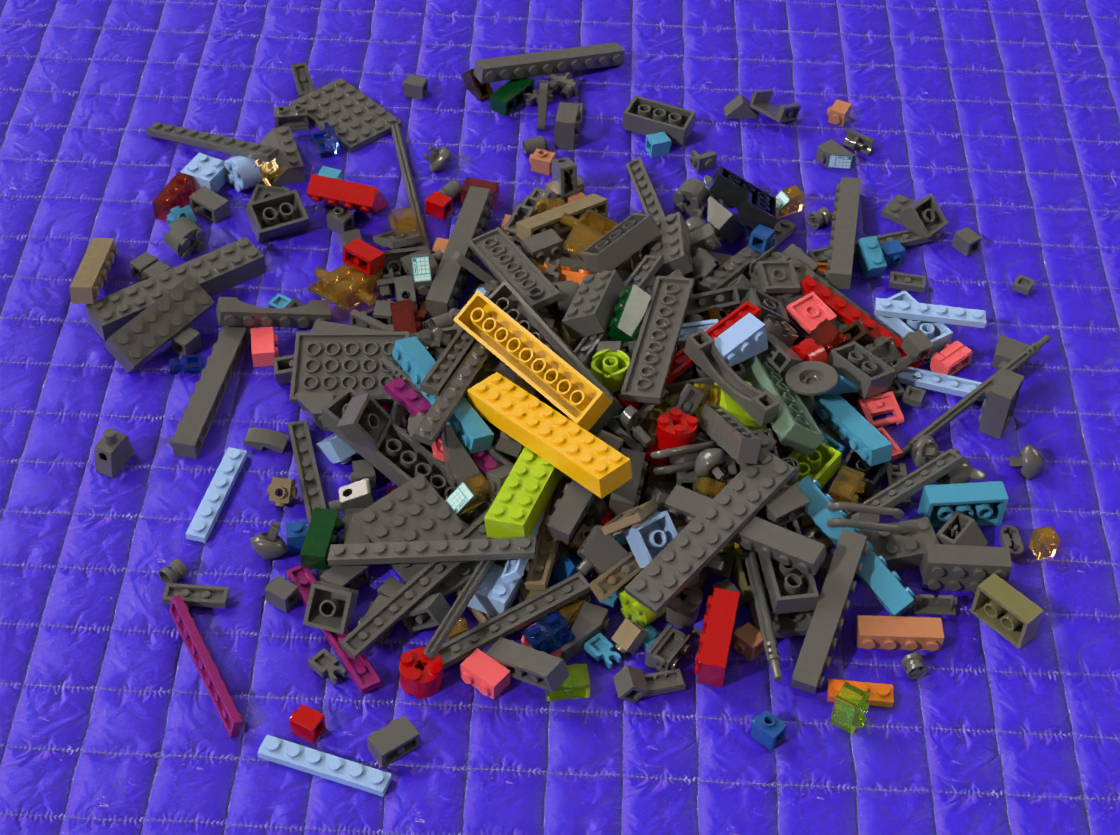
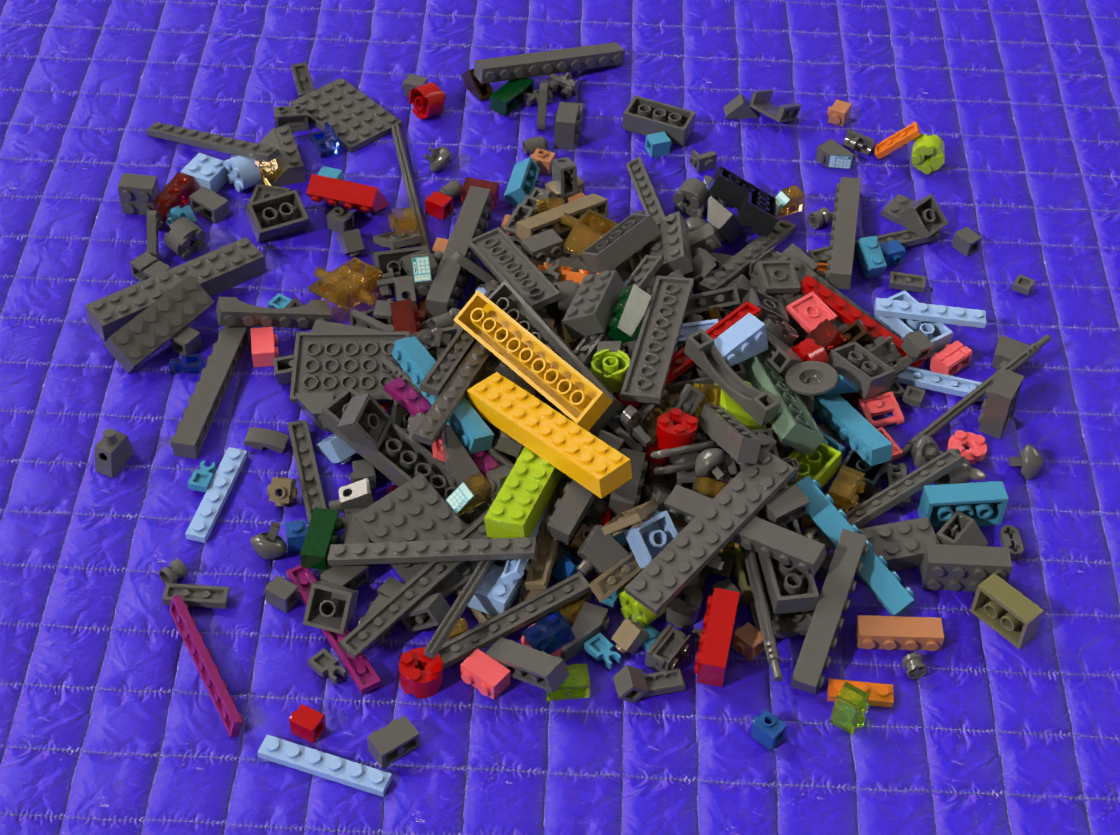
(93, 271): dark tan brick -> none
(137, 193): none -> dark grey brick
(154, 222): none -> dark grey beam
(202, 478): none -> dark azure plate
(363, 257): red brick -> none
(427, 100): none -> red brick
(521, 181): none -> dark azure brick
(761, 239): blue brick -> none
(866, 518): dark grey piece -> none
(897, 140): none -> orange plate
(928, 153): none -> lime brick
(935, 605): dark grey hinge -> none
(976, 445): none -> coral plate
(1044, 542): clear yellow brick -> none

